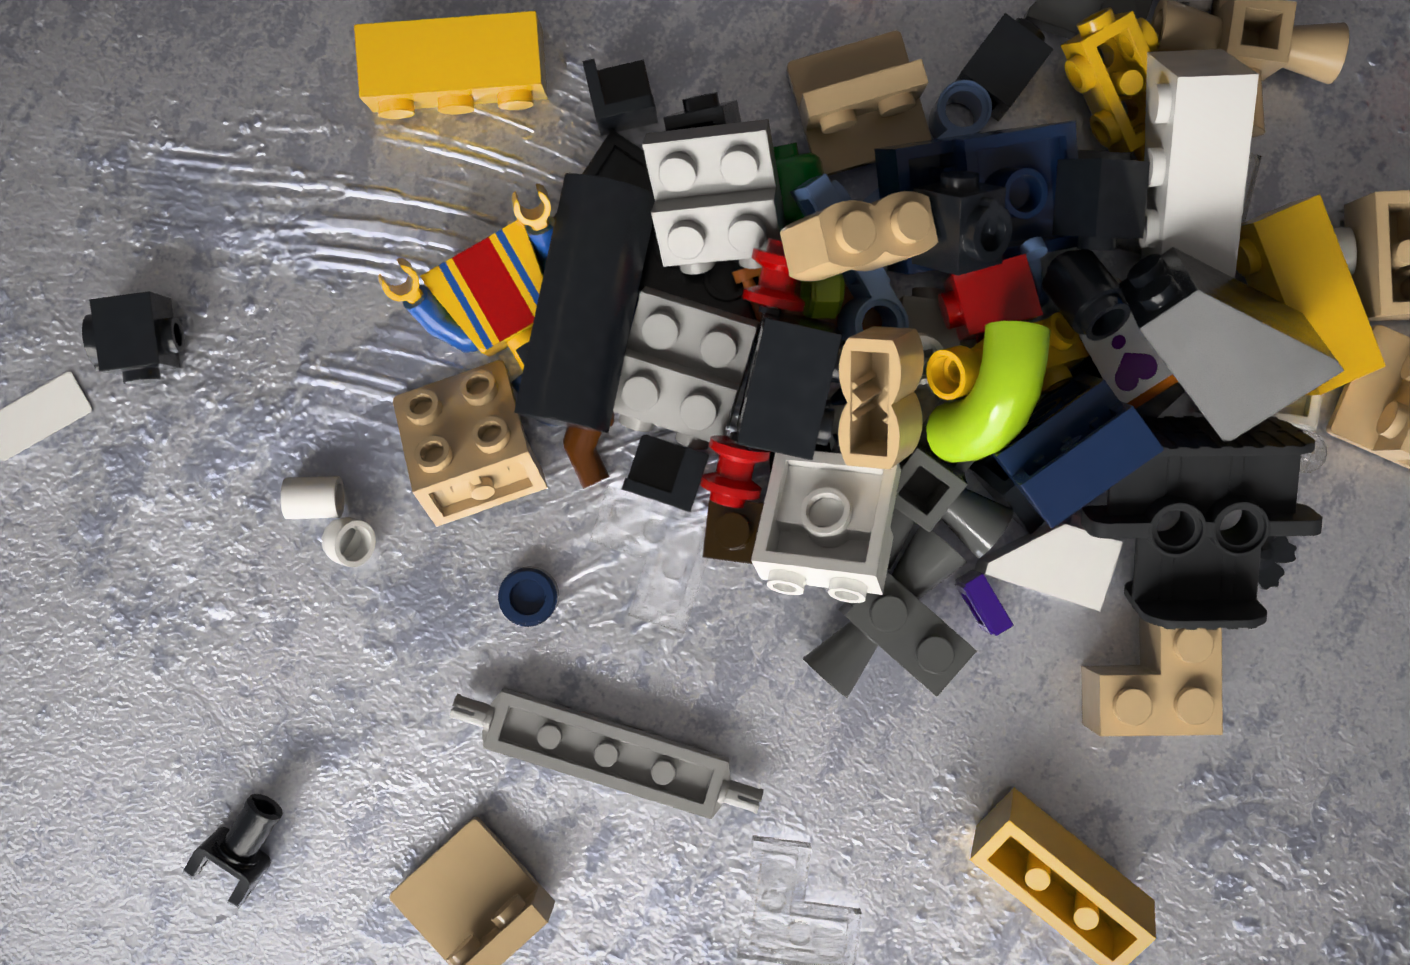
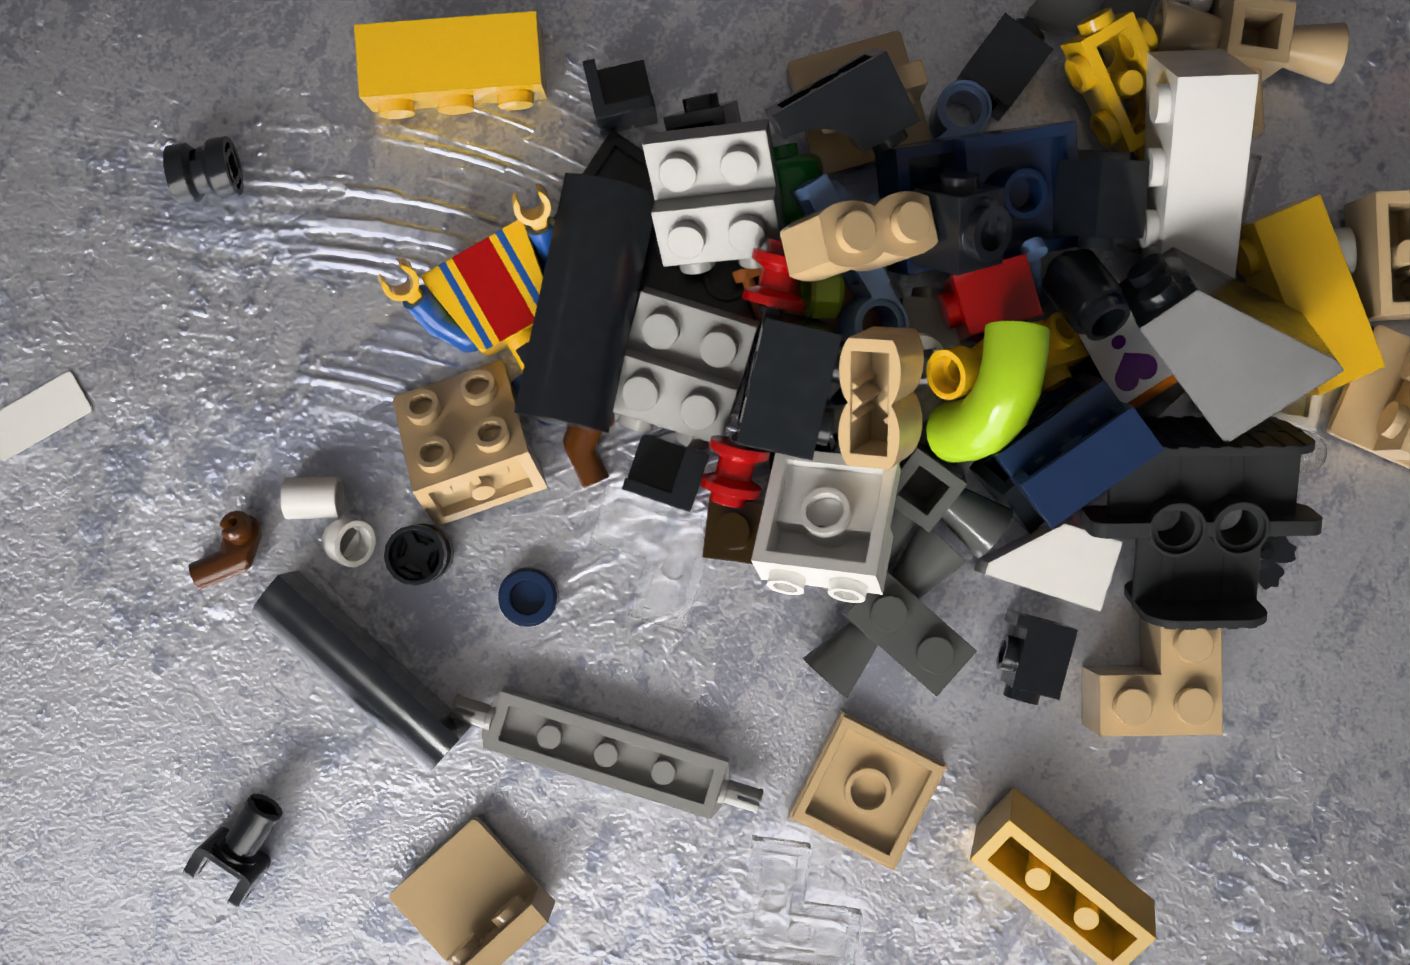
(133, 336): black brick -> none
(203, 170): none -> black wheel
(236, 552): none -> reddish brown arm
(359, 668): none -> black brick
(409, 558): none -> black wheel
(854, 99): none -> black arch
(867, 789): none -> tan tile
(983, 603): dark purple tile -> none
(1035, 657): none -> black brick

